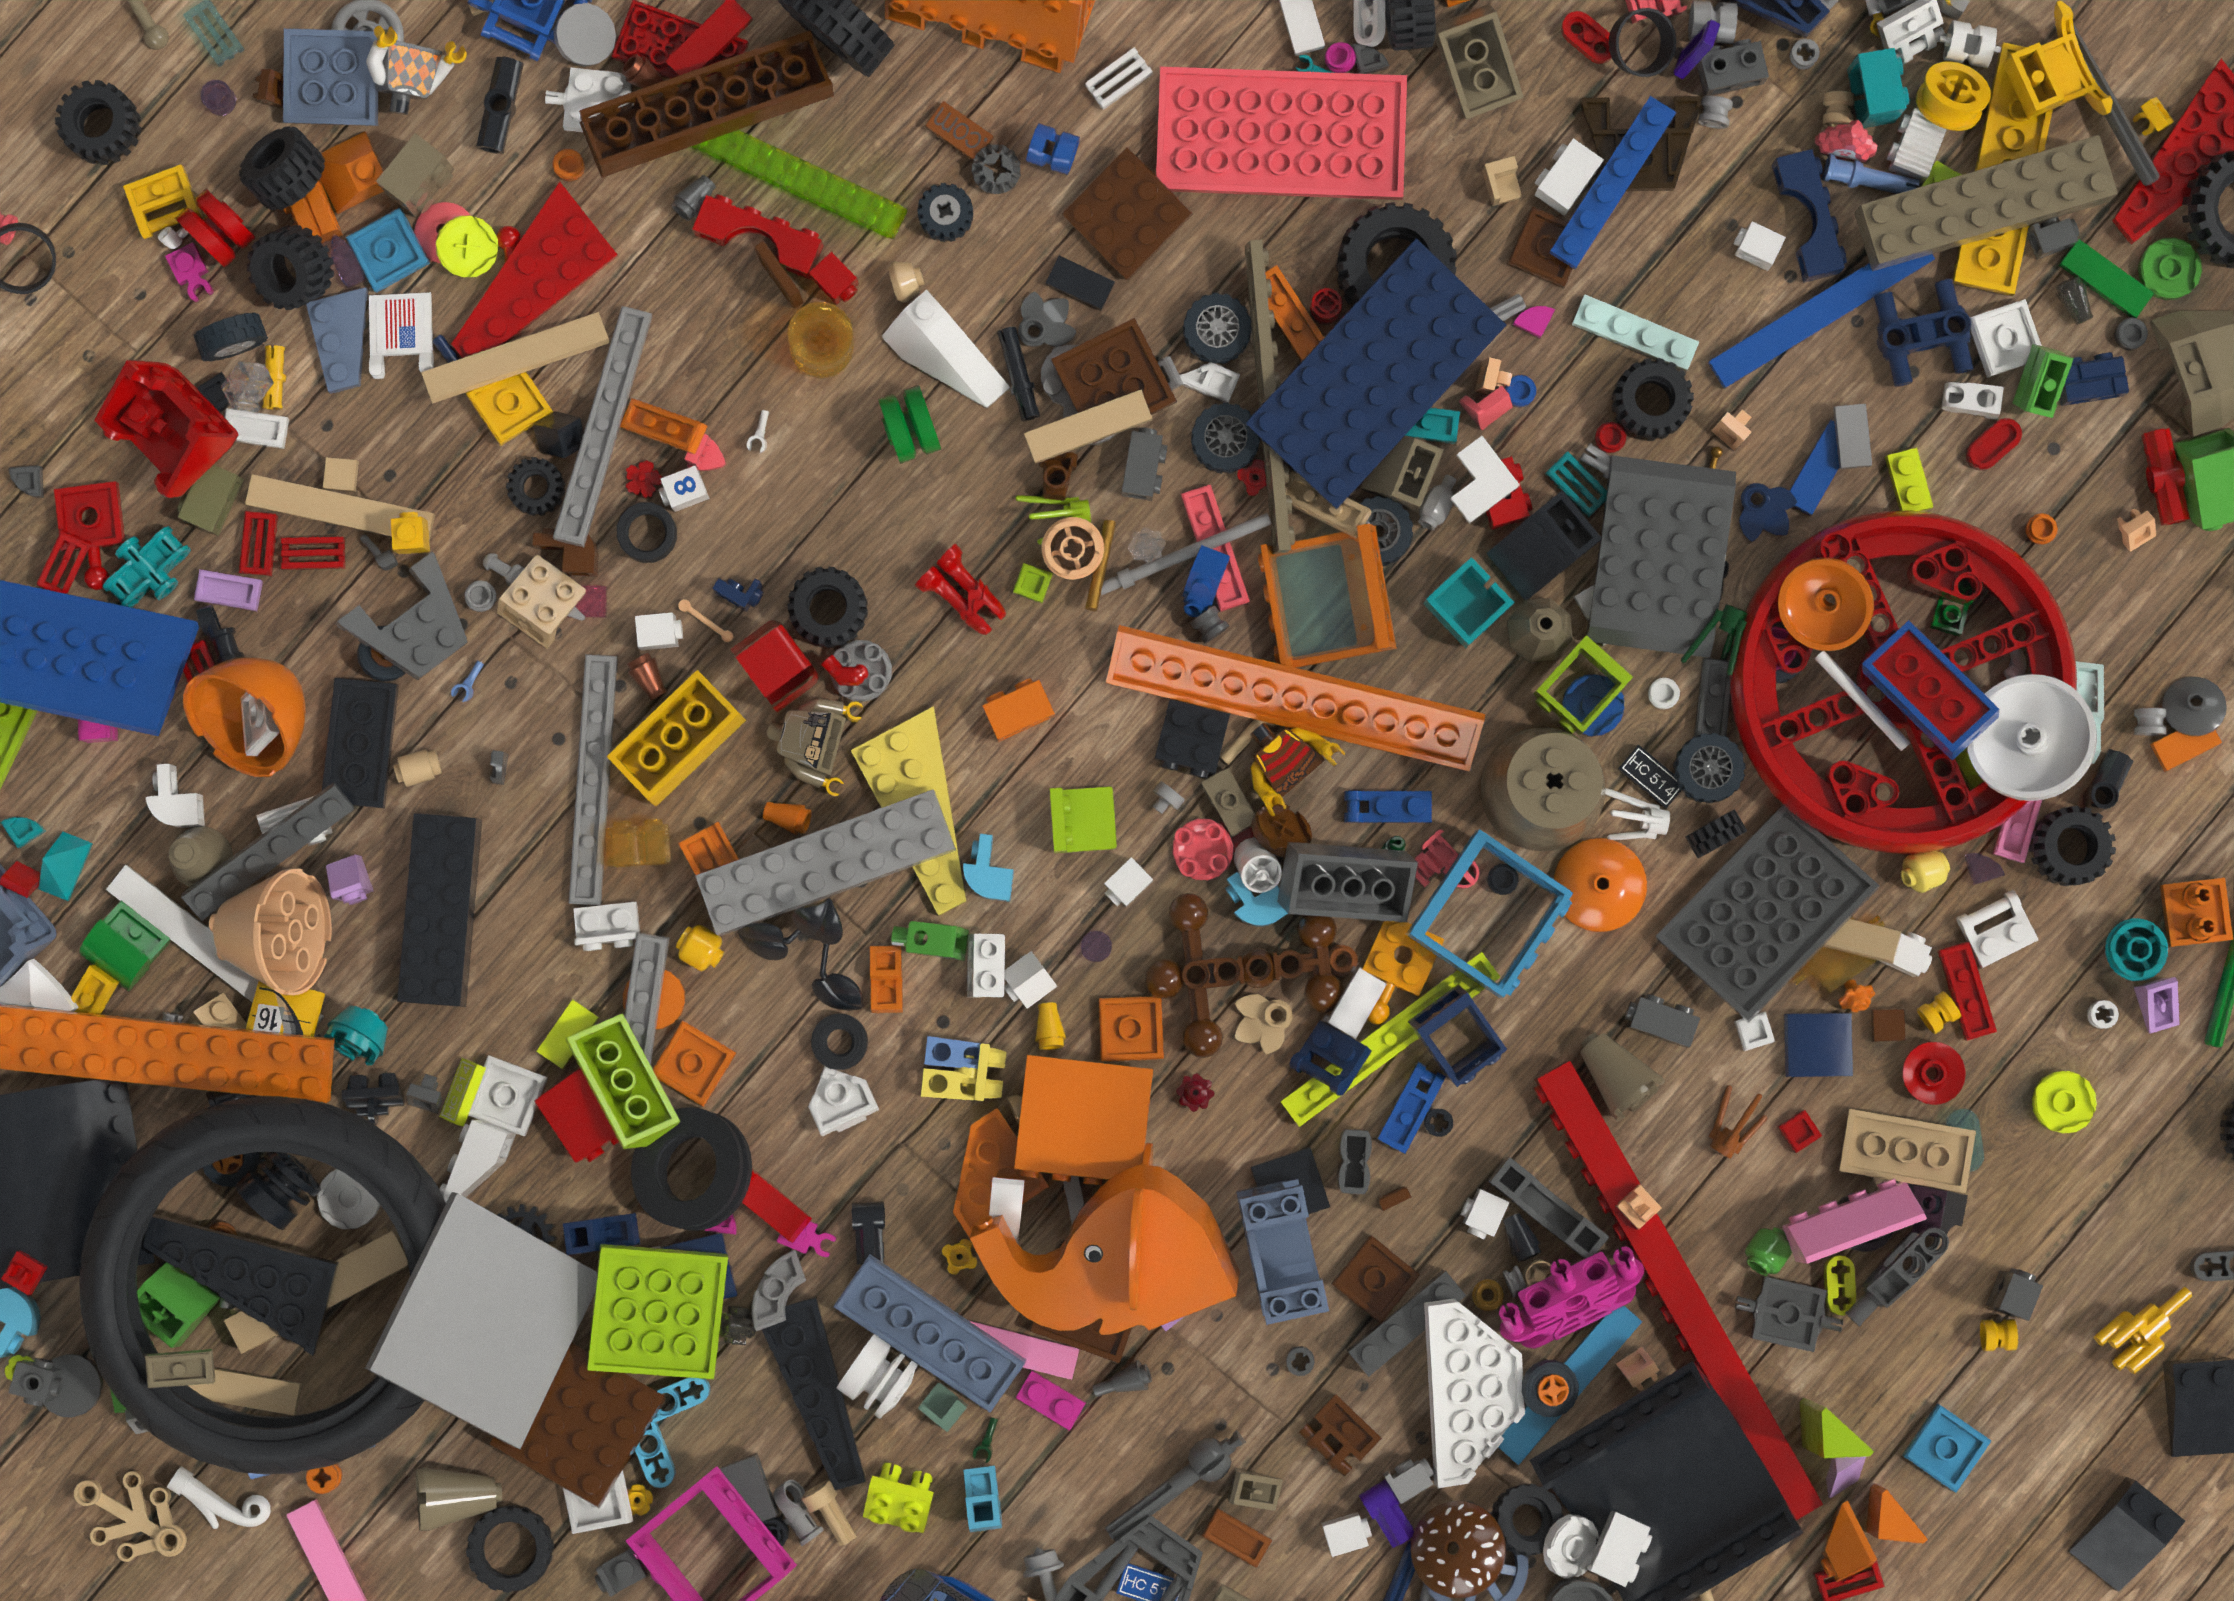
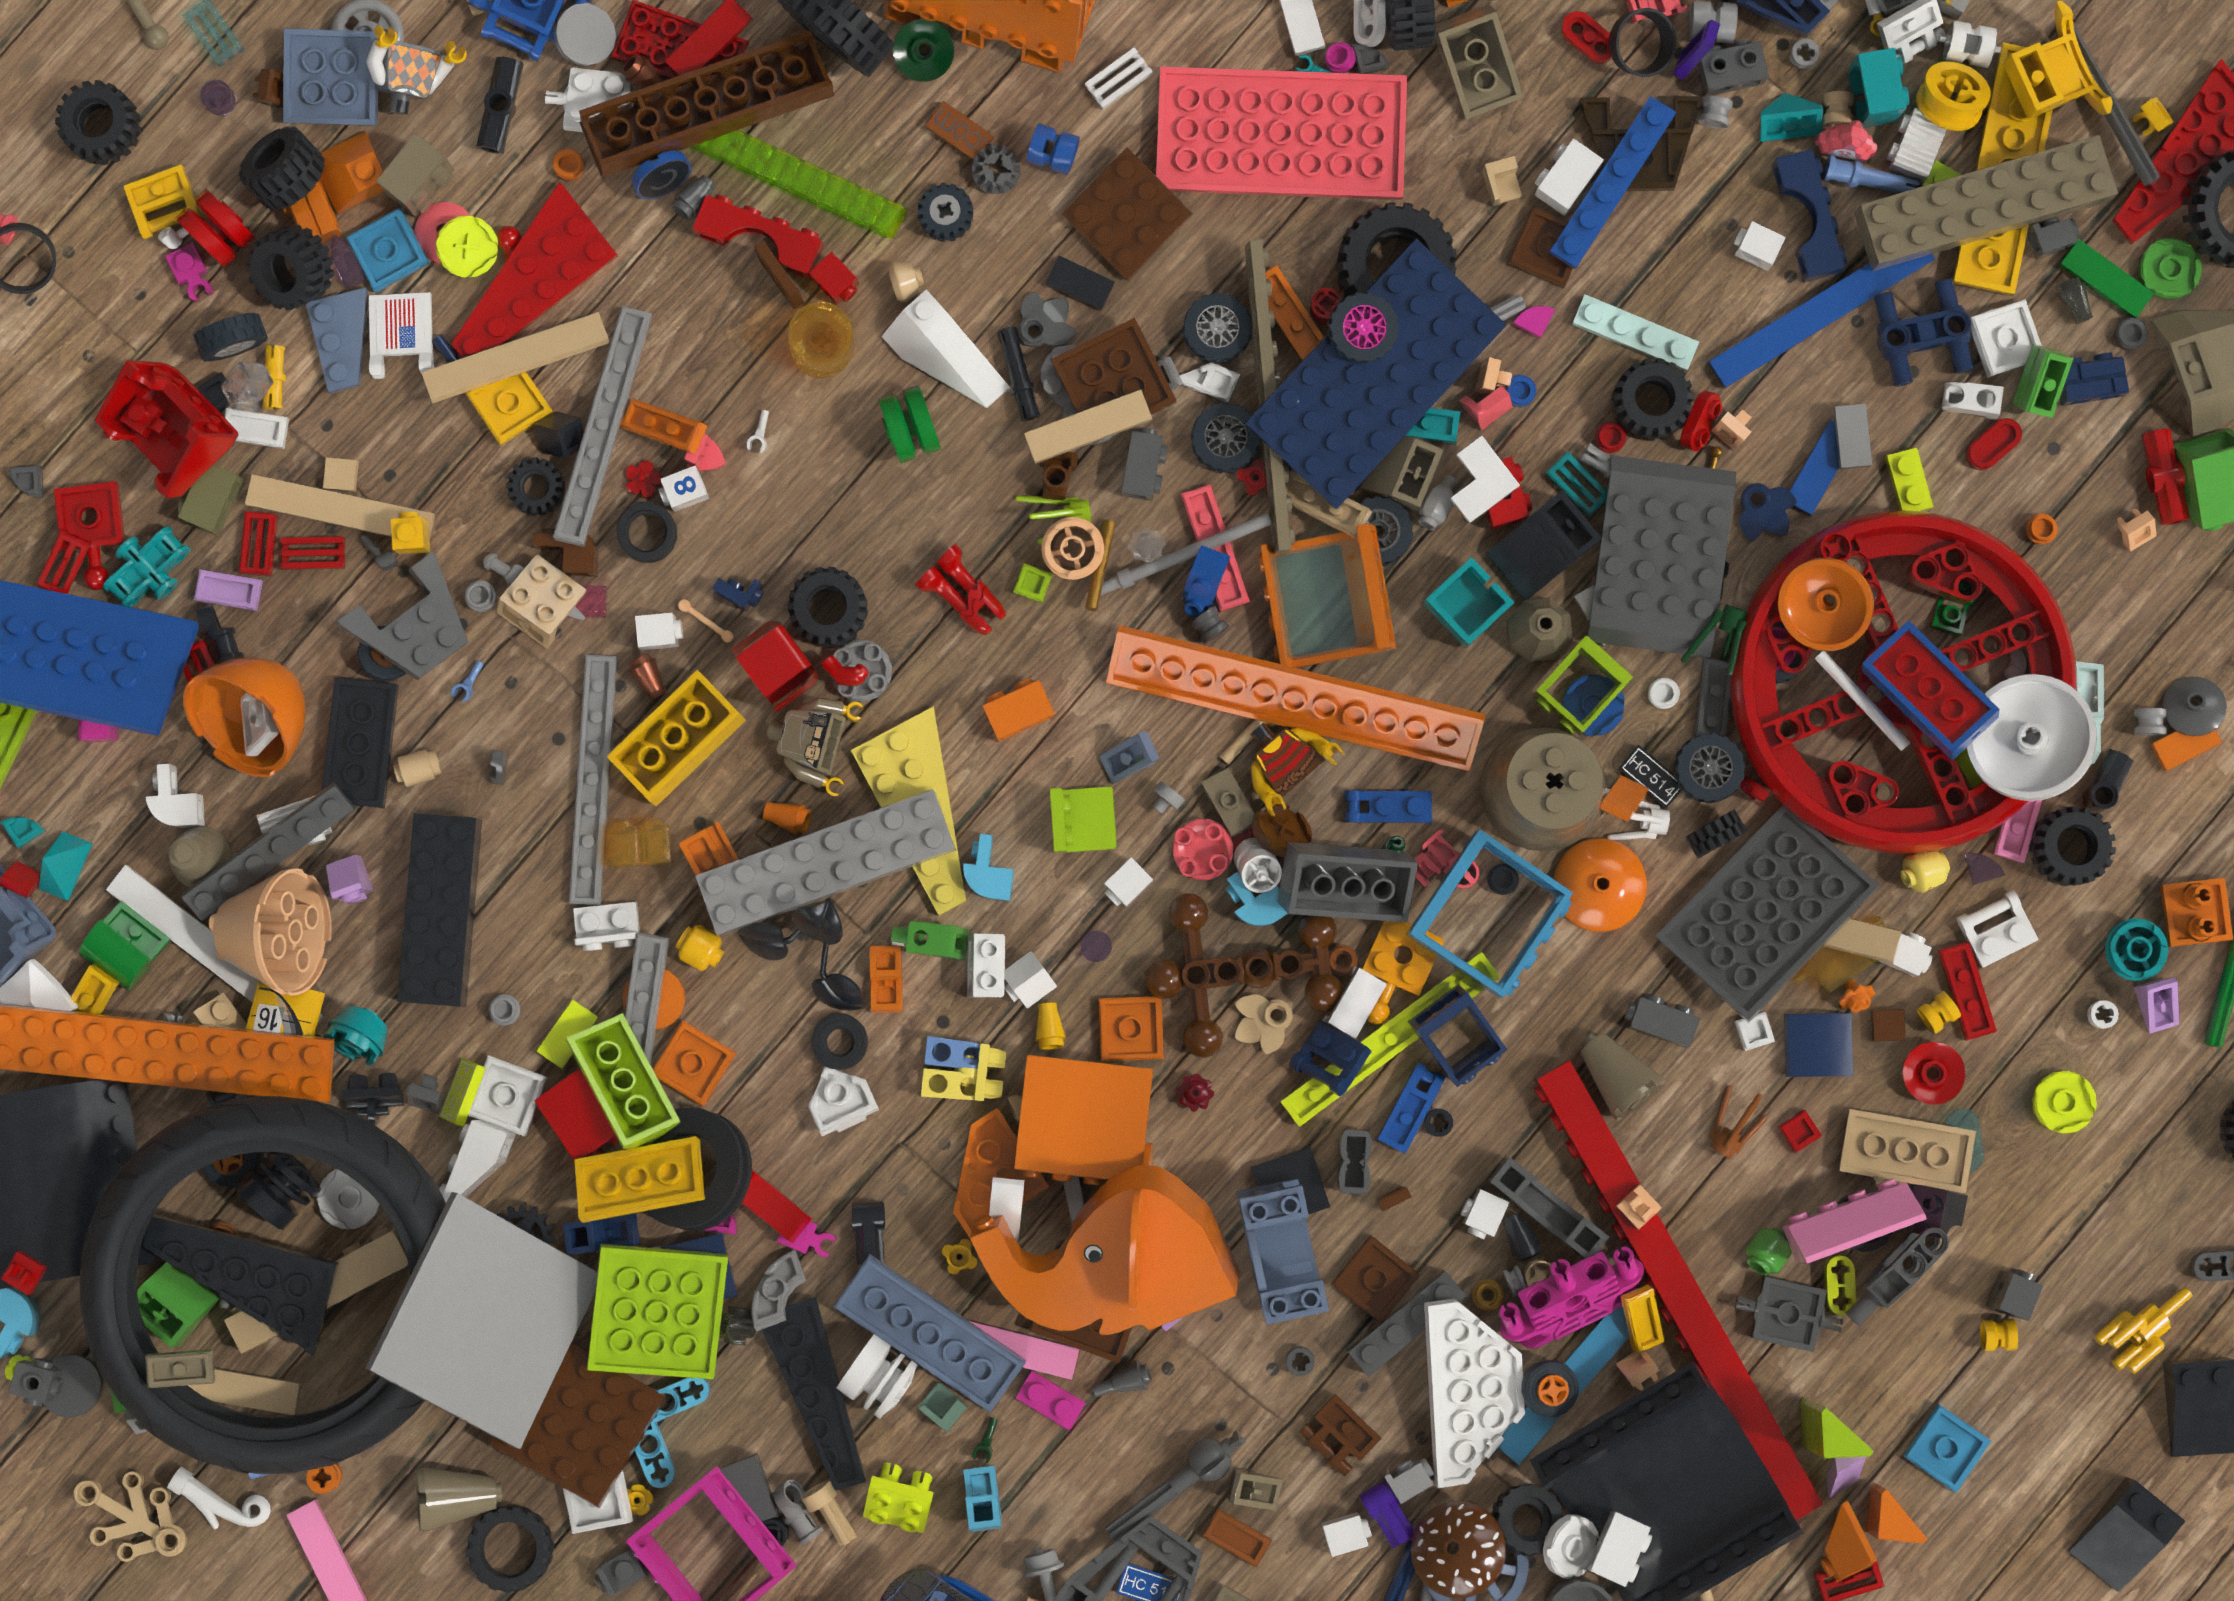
(504, 1009): none -> light grey plate
(639, 1179): none -> yellow plate
(662, 175): none -> tile
(912, 61): none -> dark green dish
(1129, 757): none -> sand blue slope
(1191, 738): black plate -> none
(1362, 327): none -> black wheel
(1624, 798): none -> orange tile
(1642, 1319): none -> yellow tile
(1700, 420): none -> red plate
(1753, 789): none -> red tile
(1790, 118): none -> teal slope

